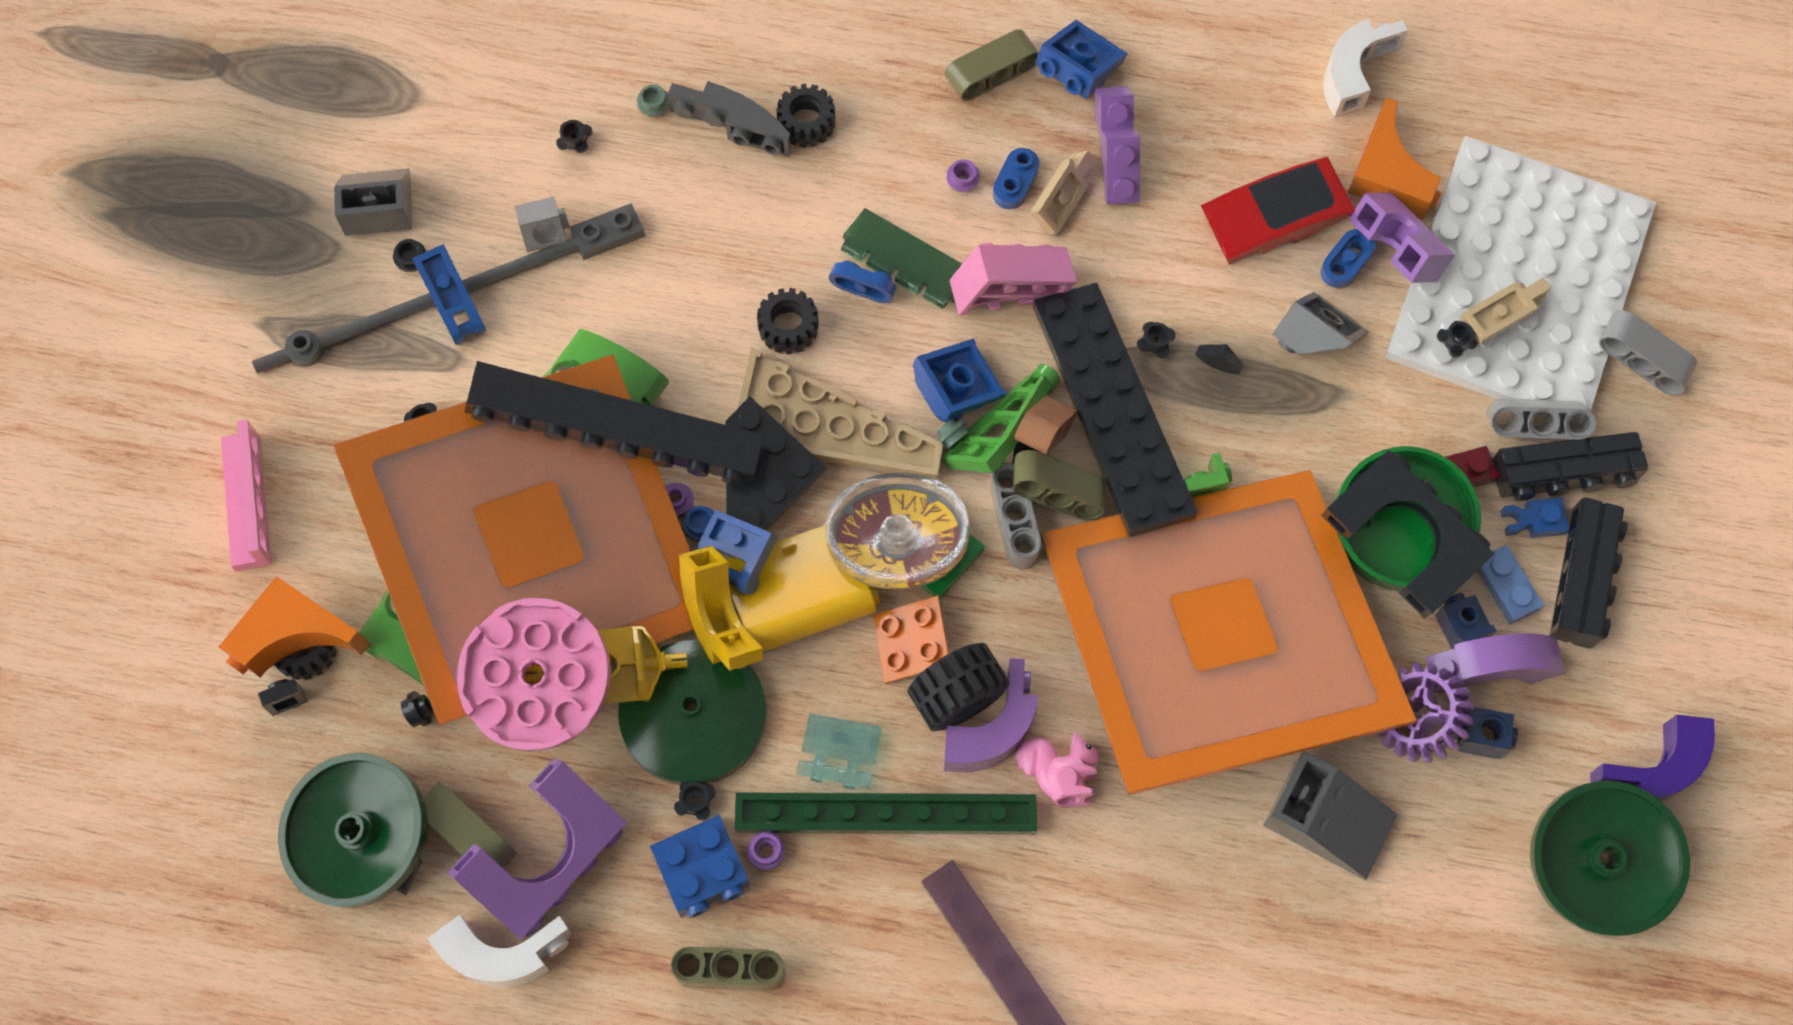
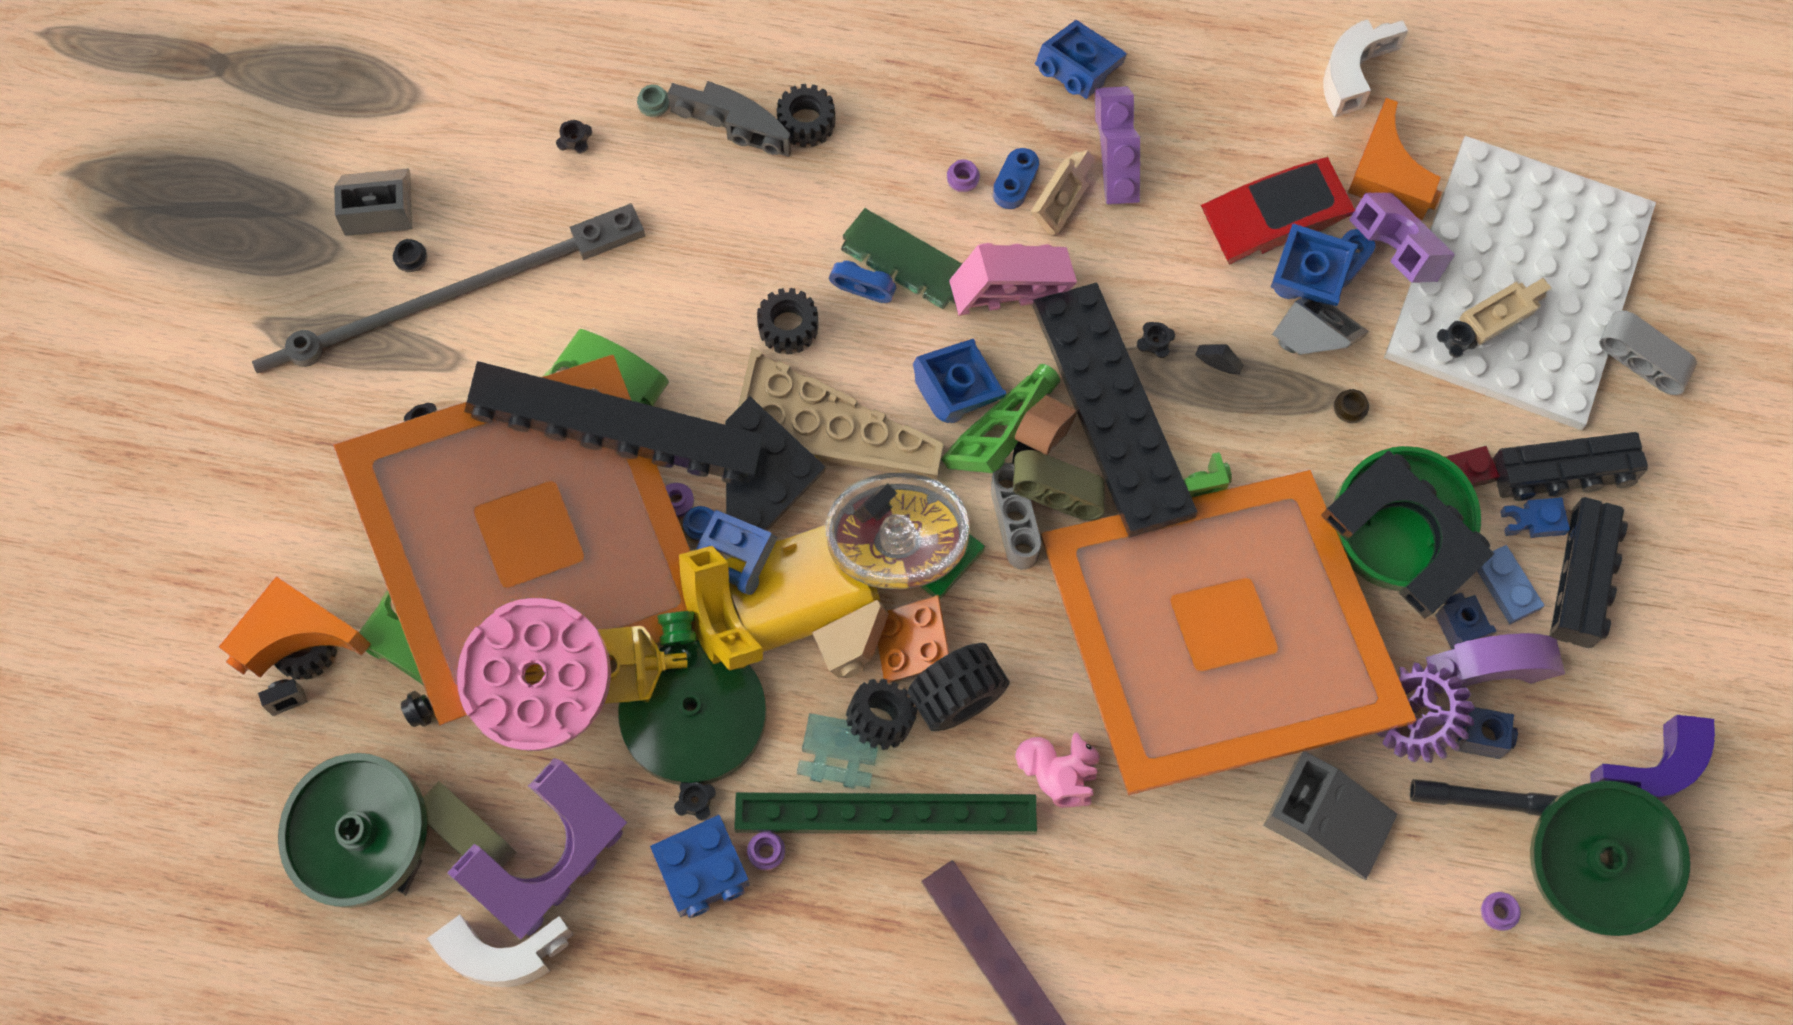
(245, 498): bright pink fence -> none
(448, 293): blue plate -> none
(540, 235): light grey brick -> none
(677, 628): none -> green wheel
(711, 959): olive beam -> none
(852, 639): none -> tan slope
(873, 728): none -> black tyre
(876, 505): none -> black plate
(952, 432): sand green plate -> none
(988, 745): medium lavender arch -> none
(992, 65): olive beam -> none
(1313, 266): none -> blue slope
(1351, 406): none -> dark brown plate
(1443, 794): none -> black piece
(1510, 906): none -> medium lavender plate
(1555, 428): light grey beam -> none

